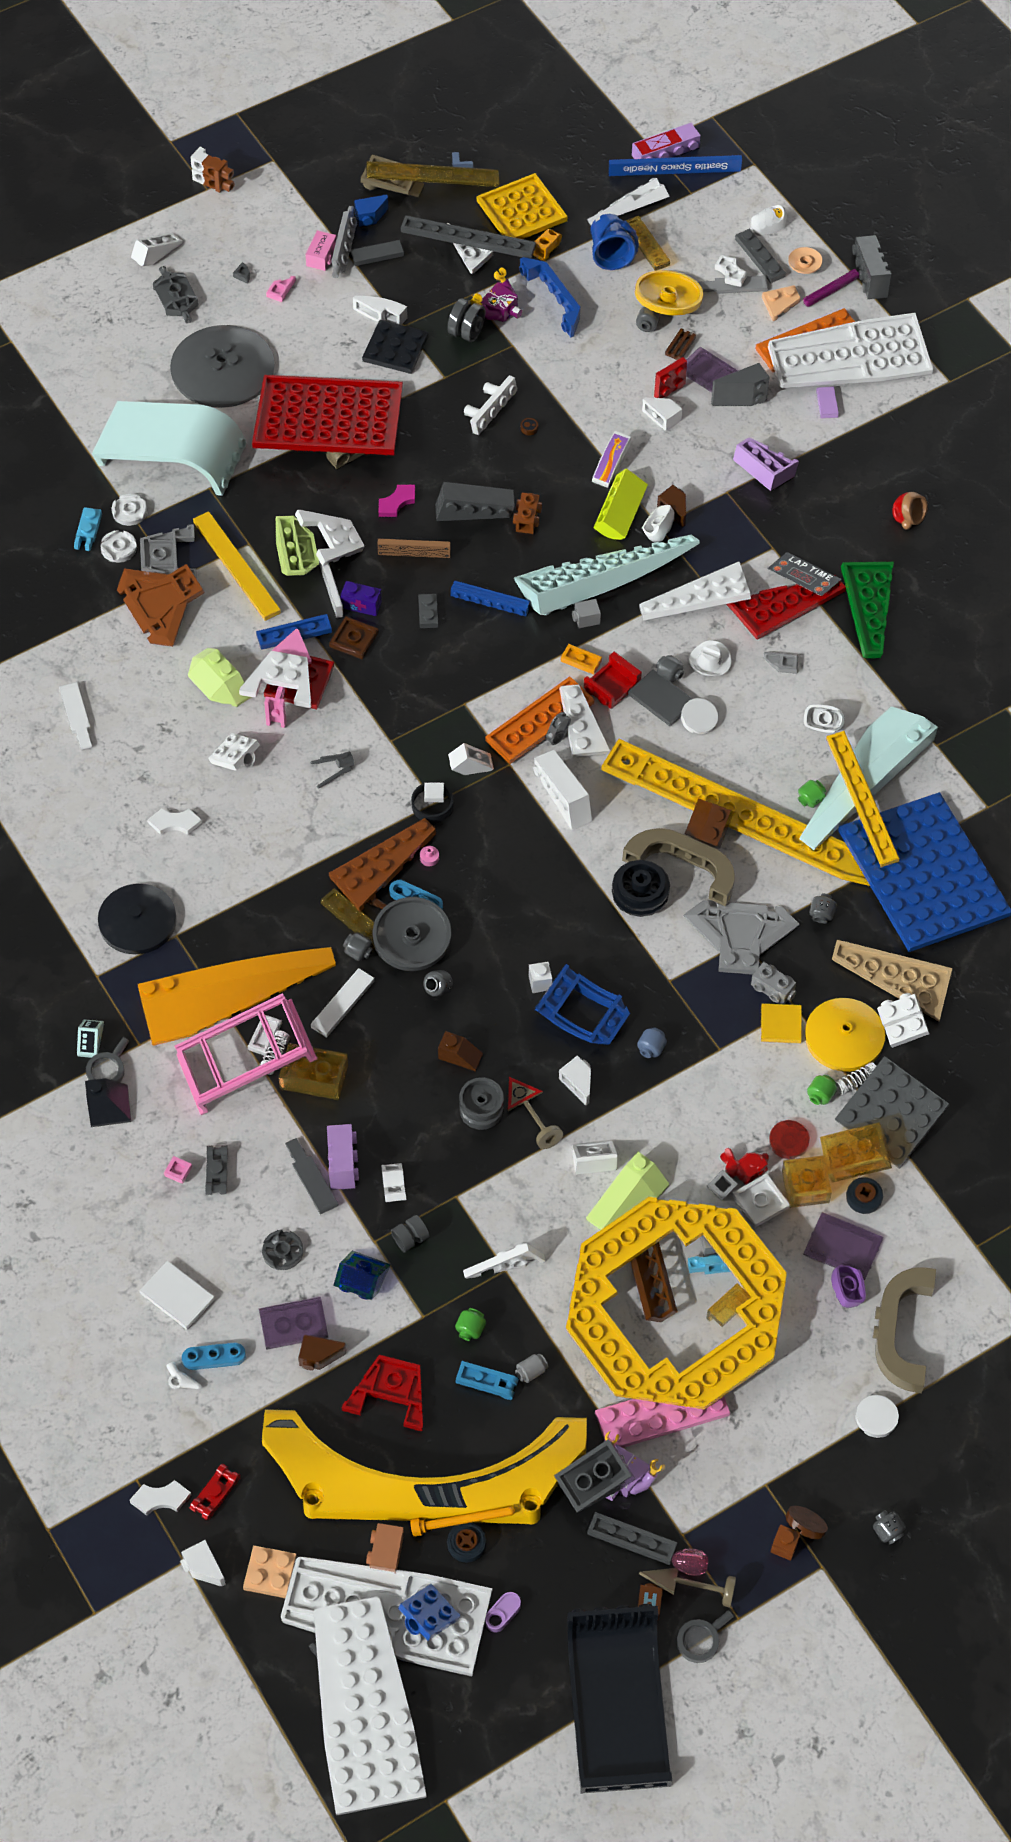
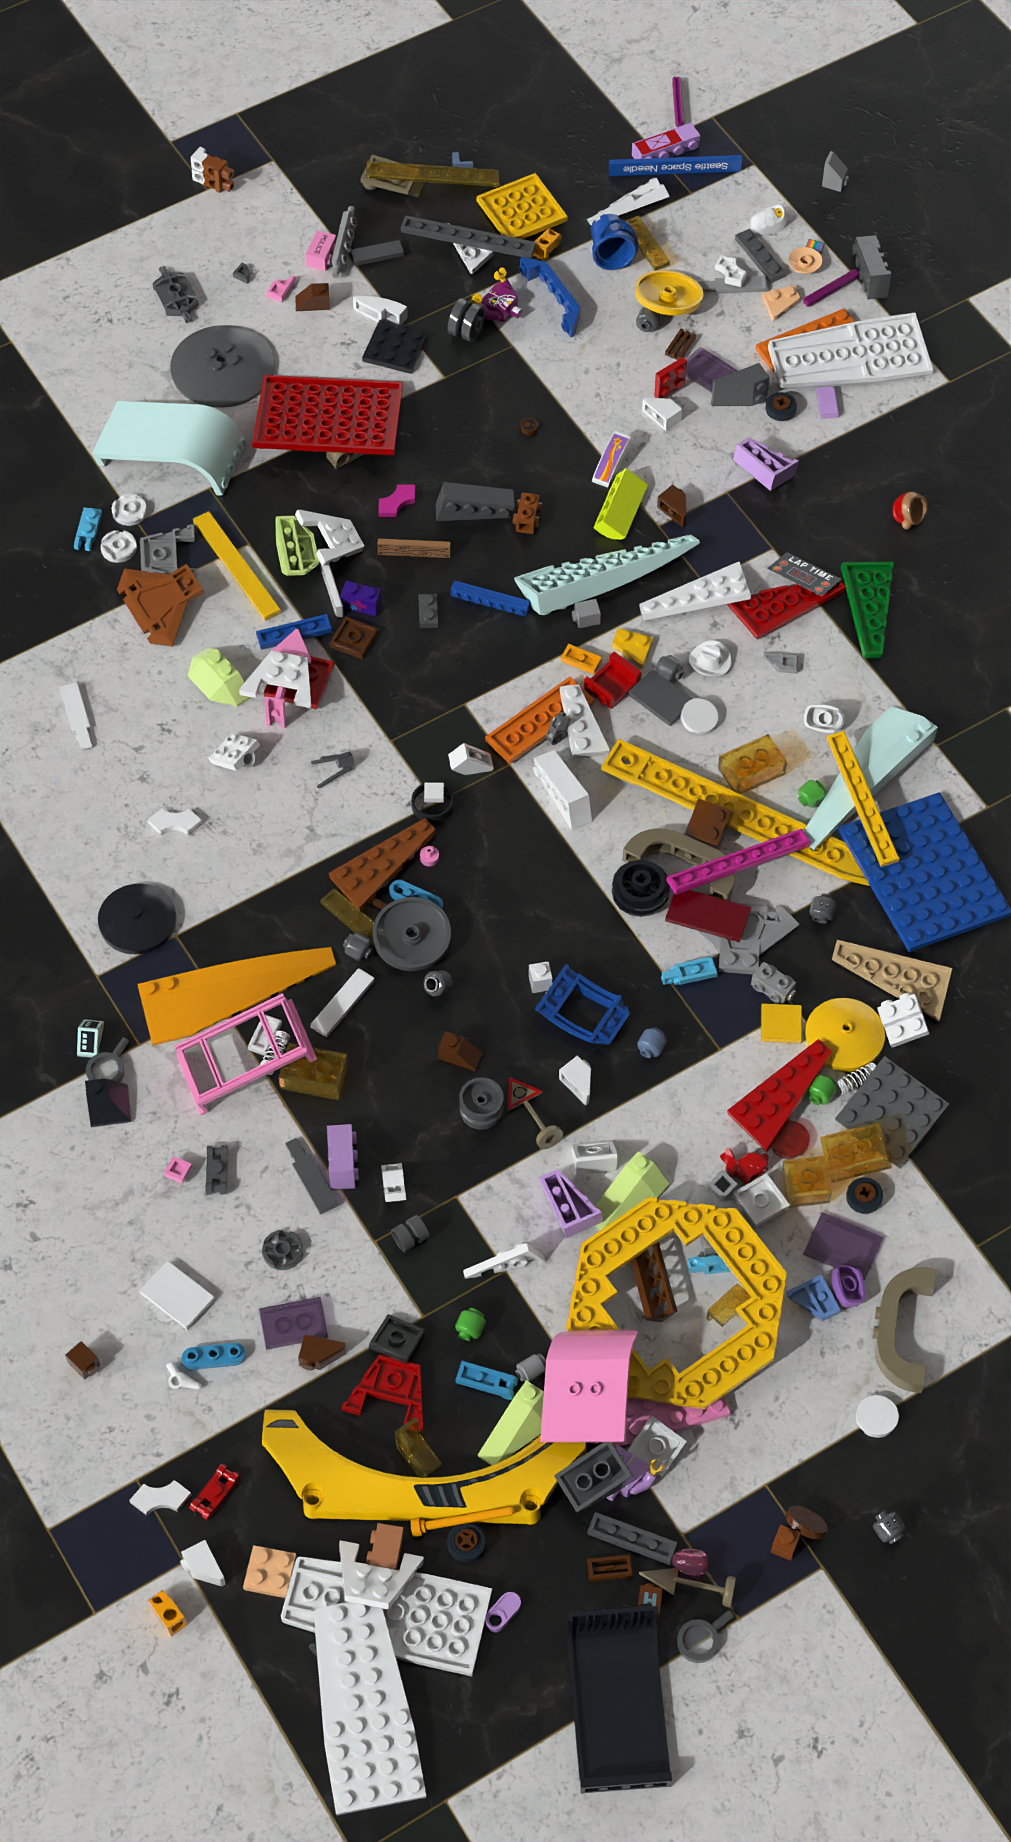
(83, 1360): none -> reddish brown brick
(153, 248): white slope -> none
(167, 1612): none -> light orange leg
(313, 298): none -> reddish brown slope
(361, 1275): clear blue slope -> none
(370, 209): blue slope -> none
(374, 1584): none -> white wing
(397, 1338): none -> pearl dark grey tile
(416, 1449): none -> clear yellow panel
(428, 1612): blue plate -> none
(499, 398): white plate -> none
(516, 1427): none -> yellowish green wedge
(570, 1207): none -> lavender wedge
(587, 1386): none -> bright pink door
(610, 1576): none -> reddish brown tile
(632, 645): none -> yellow wing
(656, 1442): none -> white plate
(659, 523): white piece -> none
(678, 101): none -> magenta axle
(690, 971): none -> medium azure hinge
(708, 914): none -> dark red tile
(738, 861): none -> dark pink tile
(752, 764): none -> clear yellow brick
(776, 1099): none -> red wing
(781, 406): none -> black wheel
(815, 1298): none -> medium blue wing
(818, 246): none -> tile
(834, 173): none -> light grey slope

